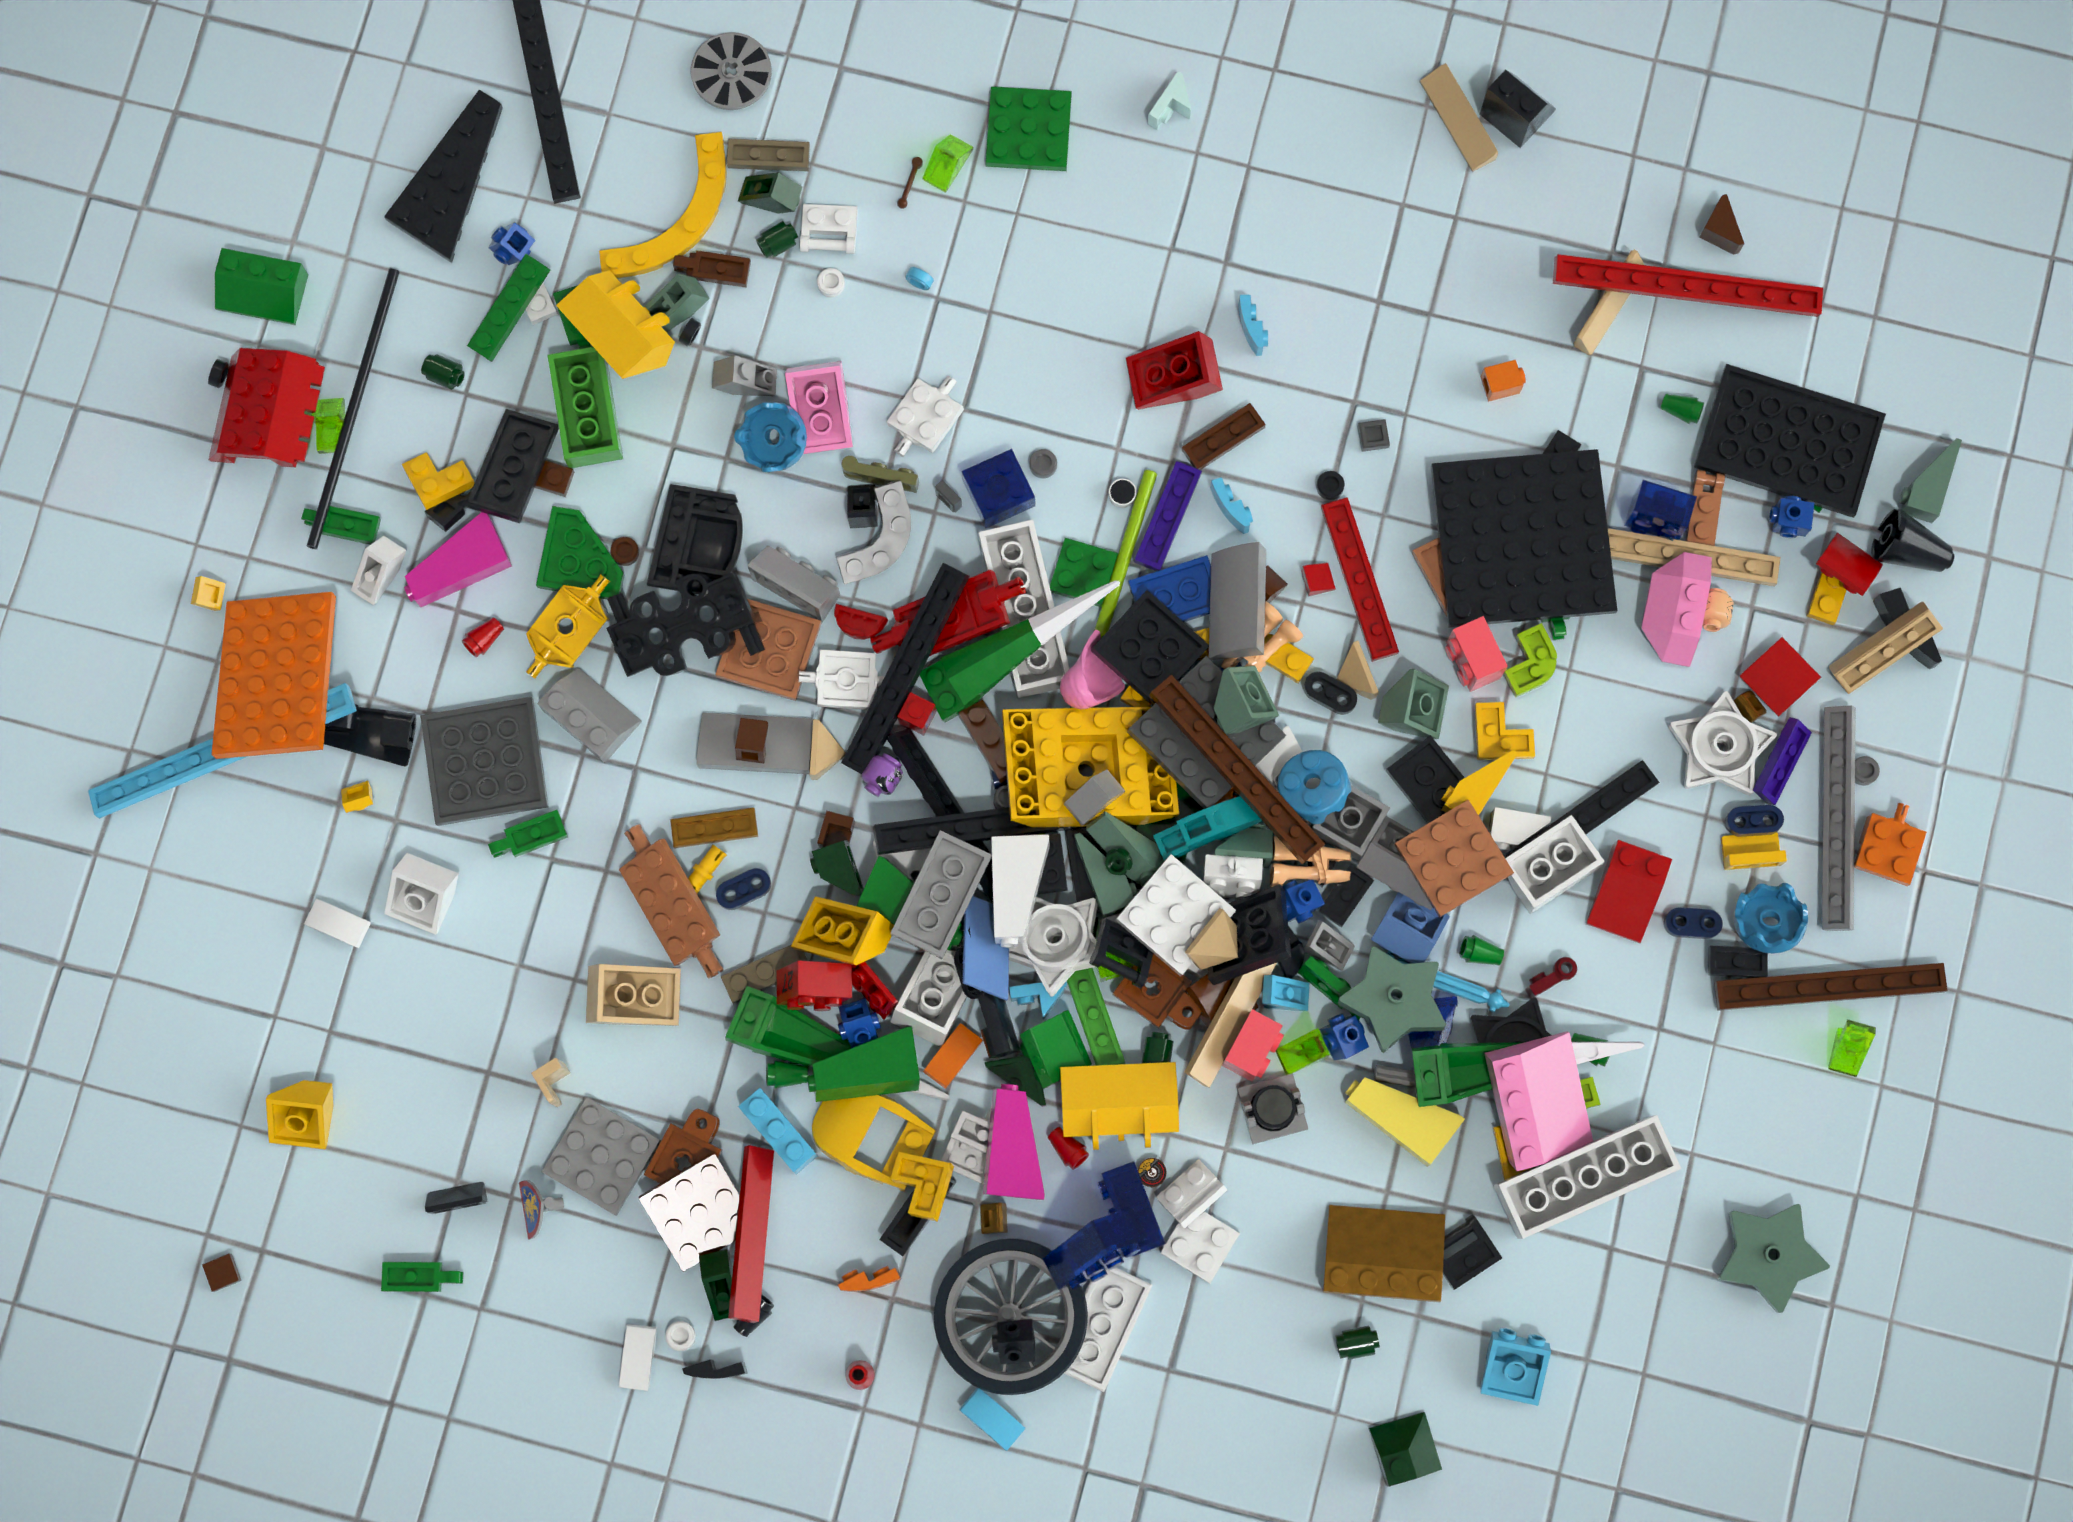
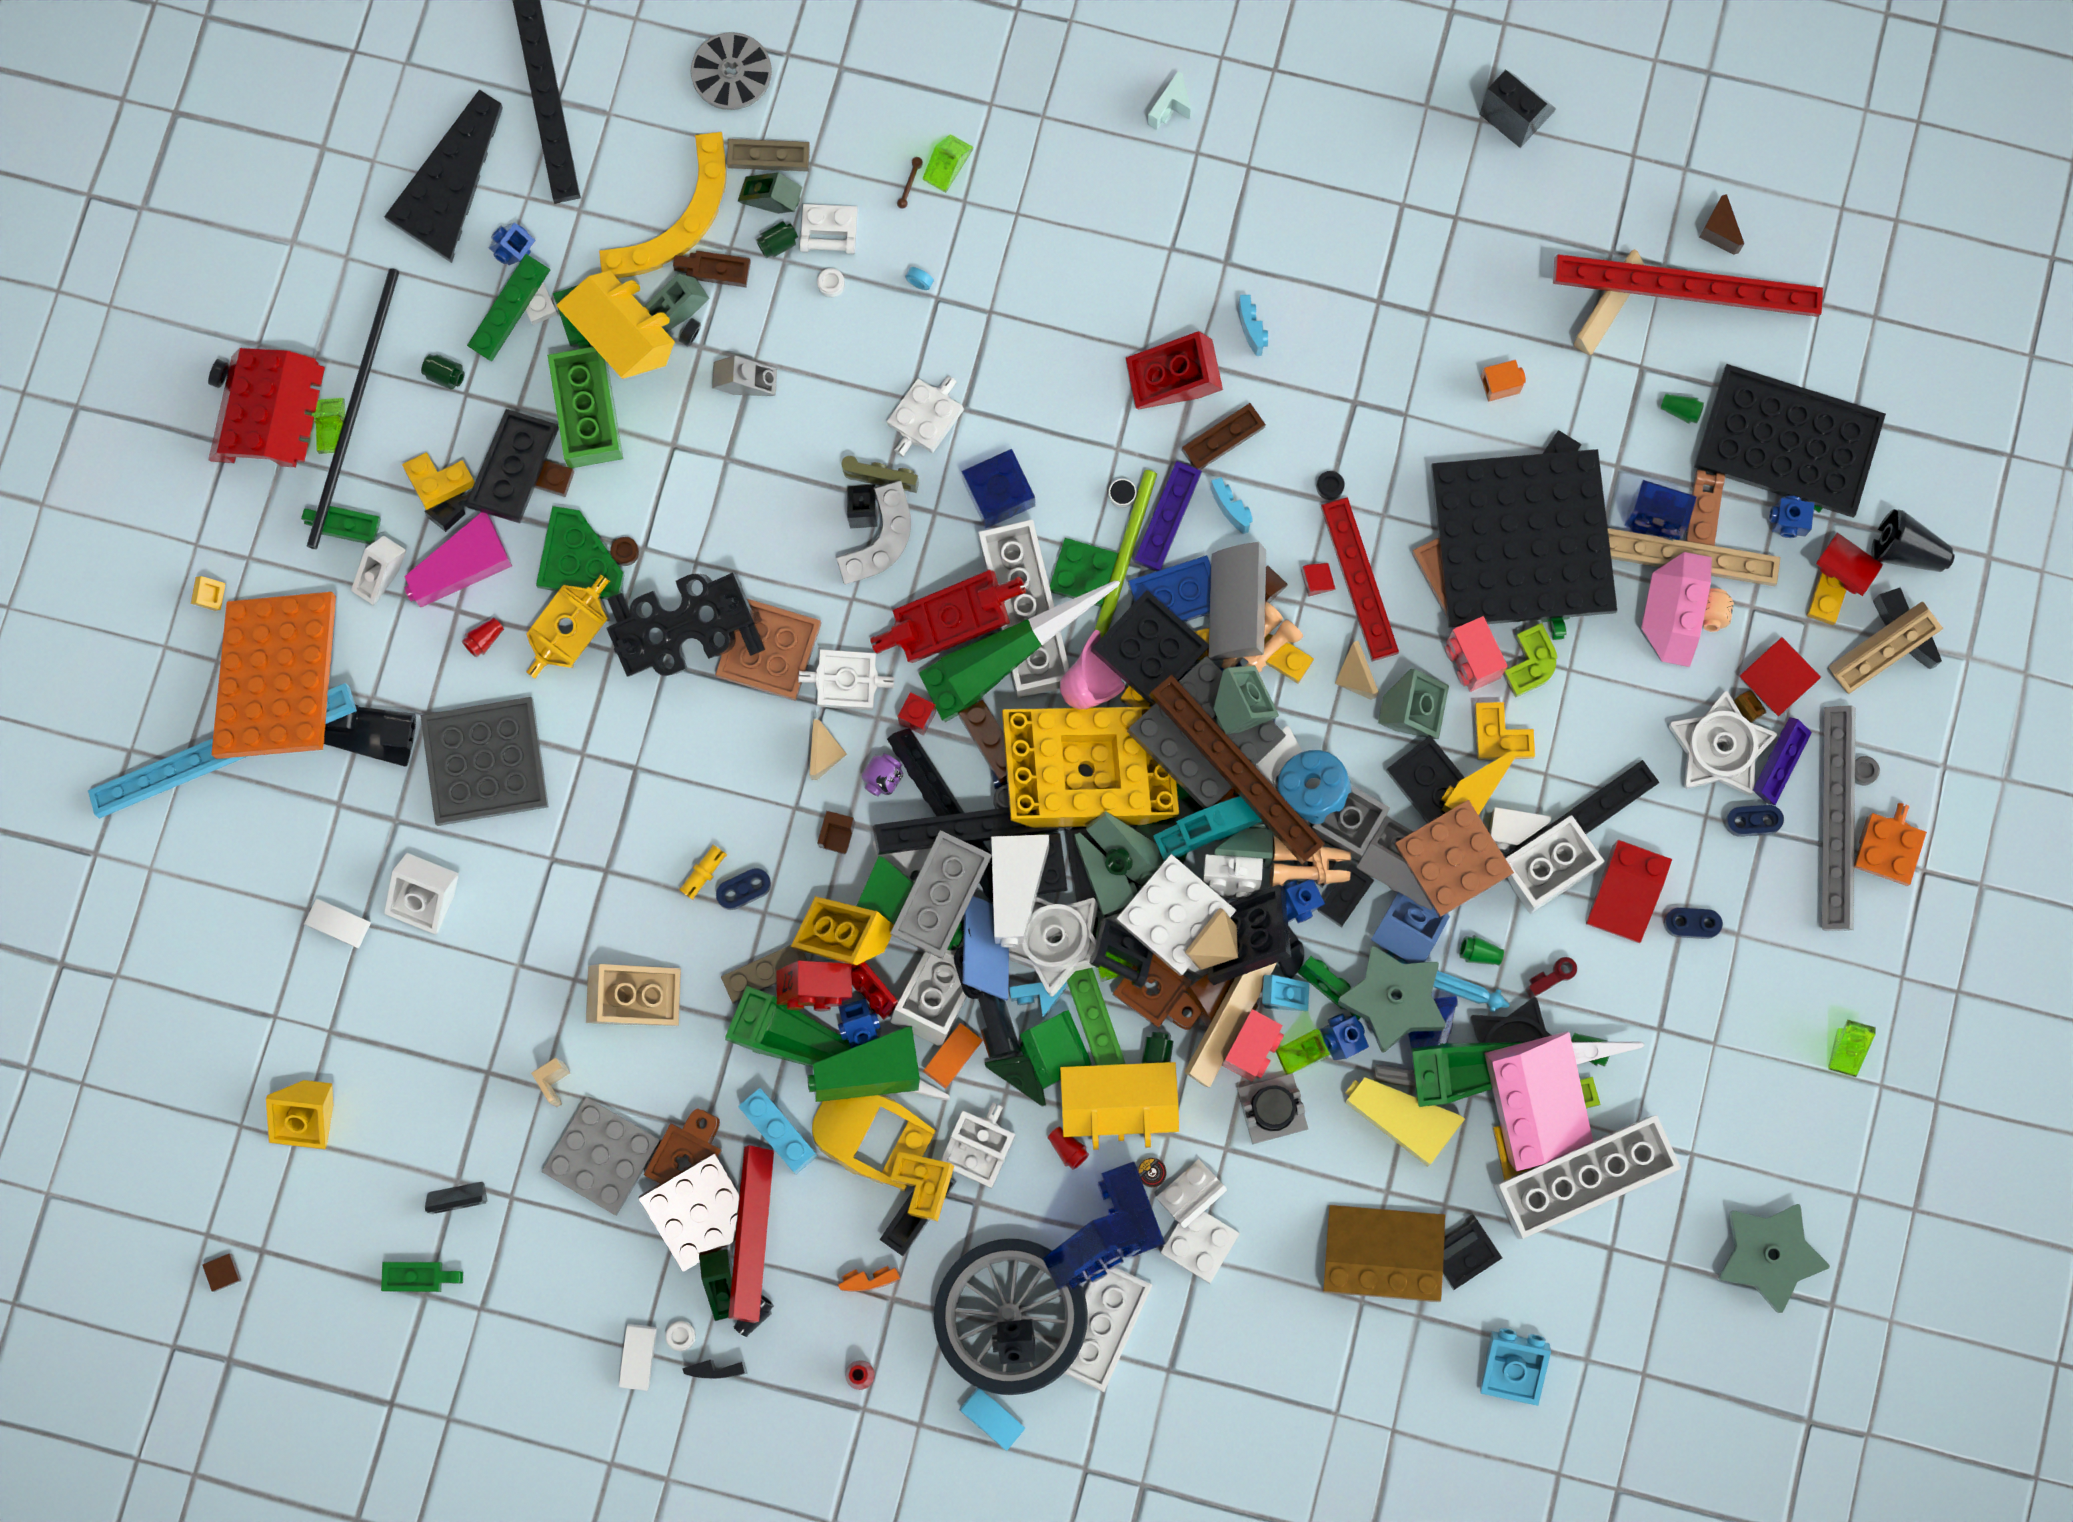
(259, 286): green slope -> none
(357, 797): yellow plate -> none
(530, 835): green plate -> none
(535, 1206): shield -> none
(589, 713): light grey slope -> none
(670, 902): nougat plate -> none
(696, 536): black slope -> none
(714, 828): pearl gold tile -> none
(751, 740): reddish brown panel -> none
(755, 436): dark azure plate -> none
(785, 1074): green cone -> none
(786, 744): light grey slope -> none
(794, 582): light grey slope -> none
(822, 403): bright pink slope -> none
(838, 867): dark green slope -> none
(858, 623): red plate -> none
(906, 667): black plate -> none
(948, 496): dark grey tile -> none
(993, 1218): pearl gold slope -> none
(1011, 1150): dark pink slope -> none
(1028, 128): green plate -> none
(1043, 463): flat silver tile -> none
(1094, 796): light grey slope -> none
(1329, 946): light grey slope -> none
(1331, 692): black plate -> none
(1357, 1343): dark green brick -> none
(1373, 435): dark grey tile -> none
(1405, 1449): dark green slope -> none
(1459, 117): tan slope -> none
(1737, 962): black plate -> none
(1752, 852): yellow panel -> none
(1773, 902): dark azure plate -> none
(1830, 986): reddish brown plate -> none
(1927, 492): sand green slope -> none

